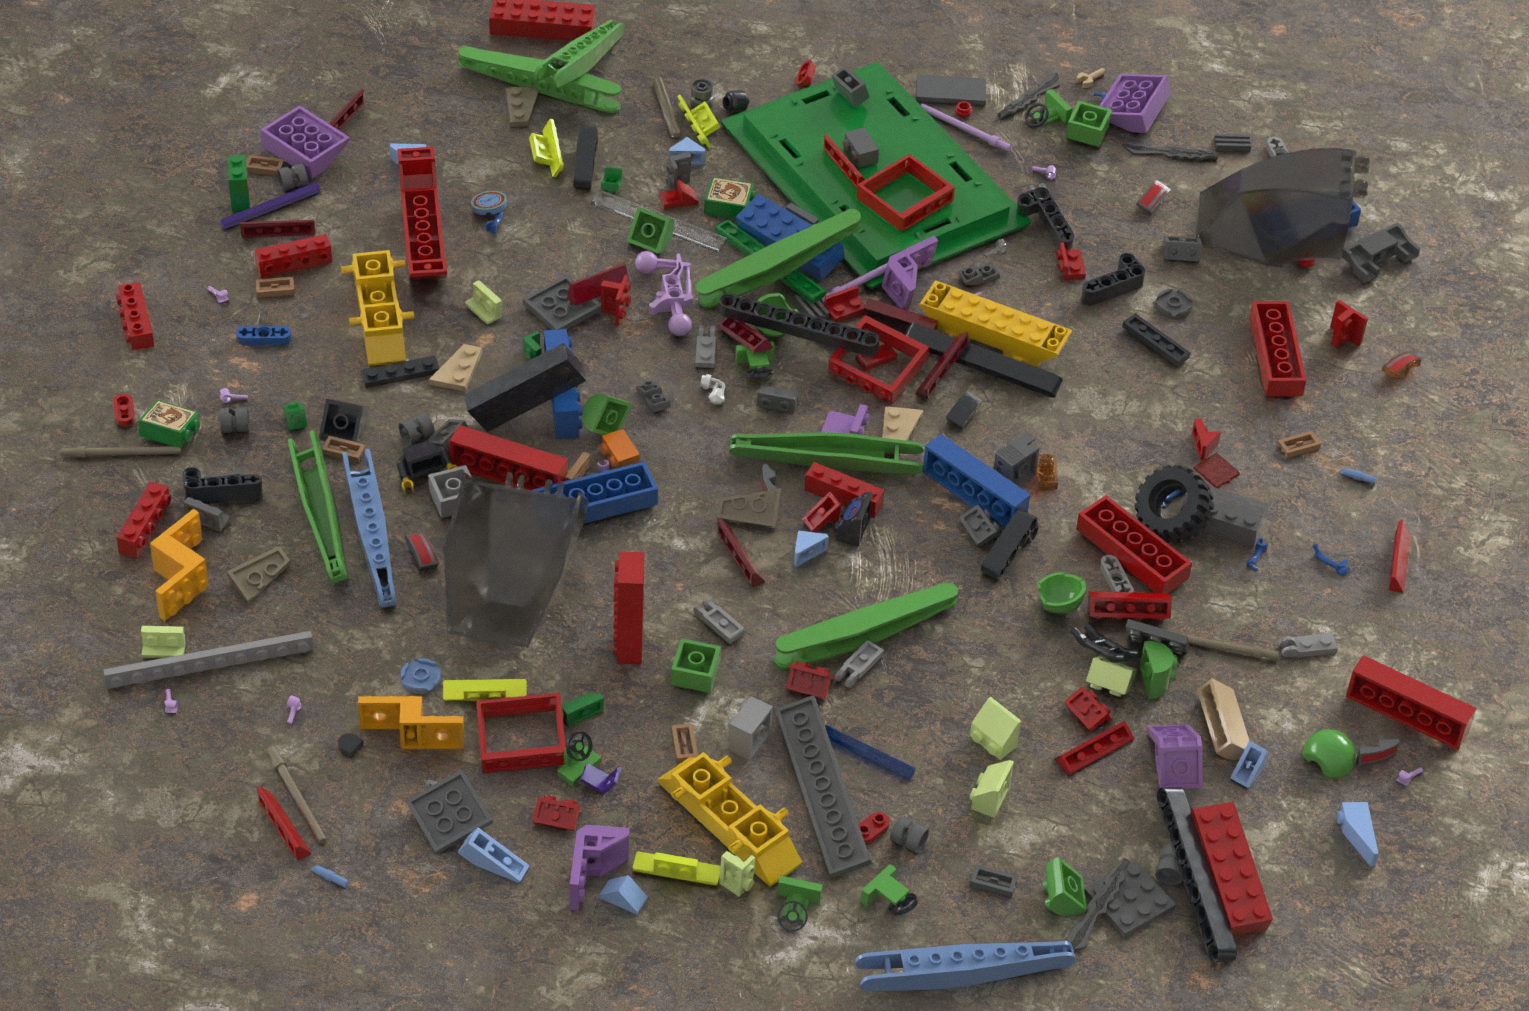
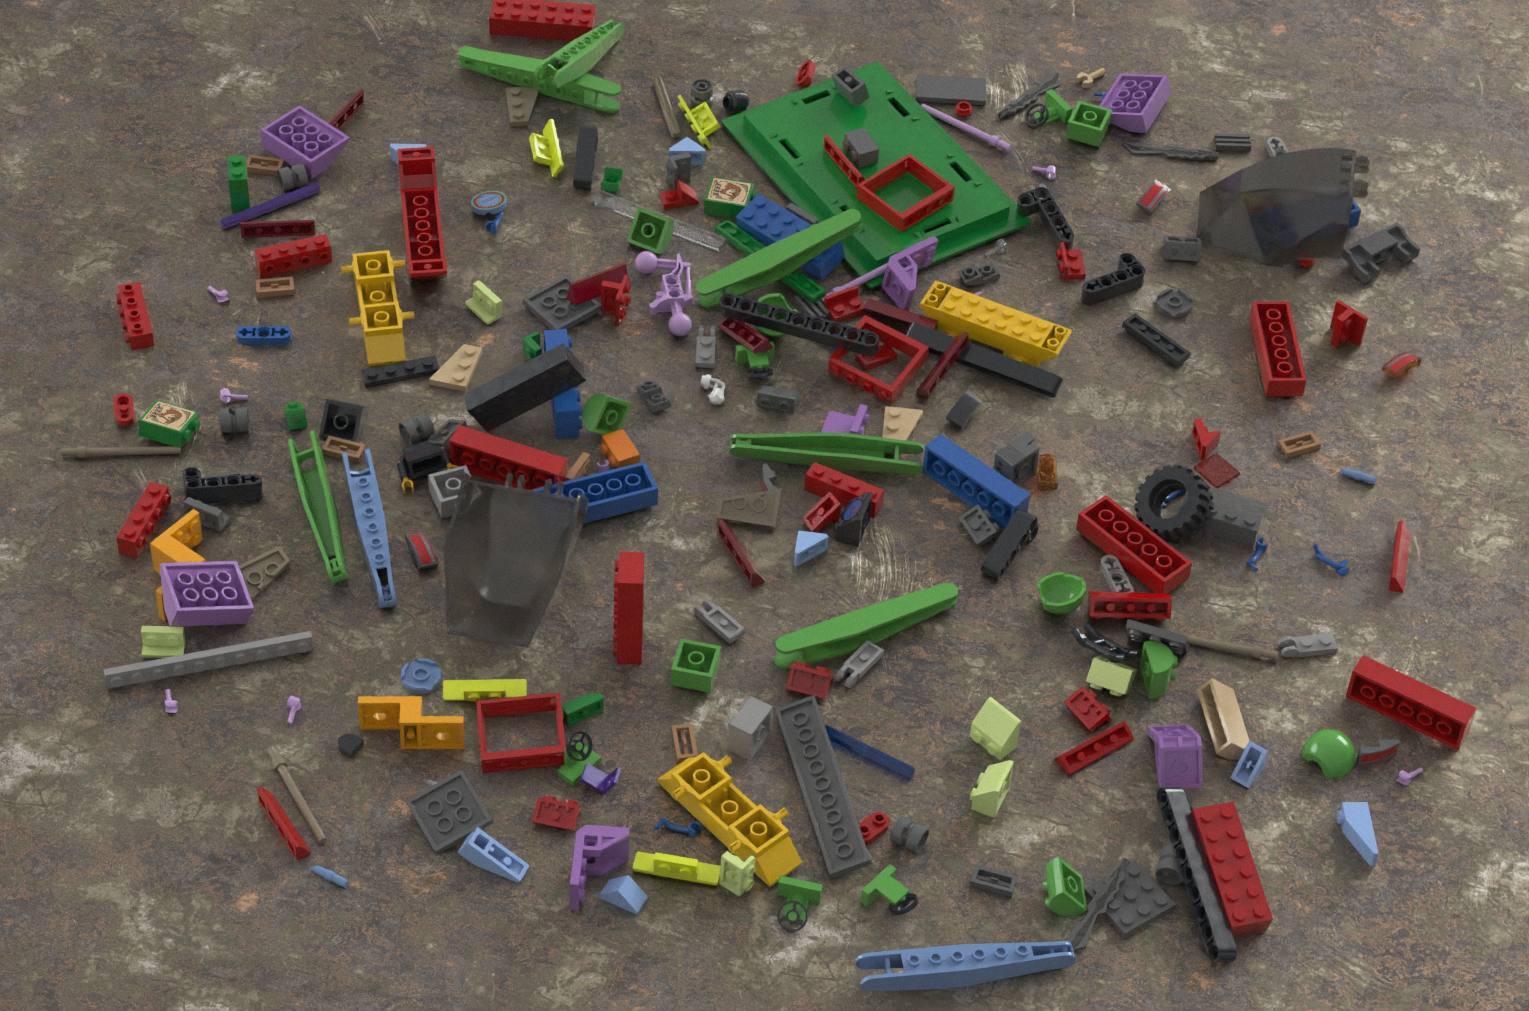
(205, 593): none -> medium lavender slope
(691, 829): none -> blue piece

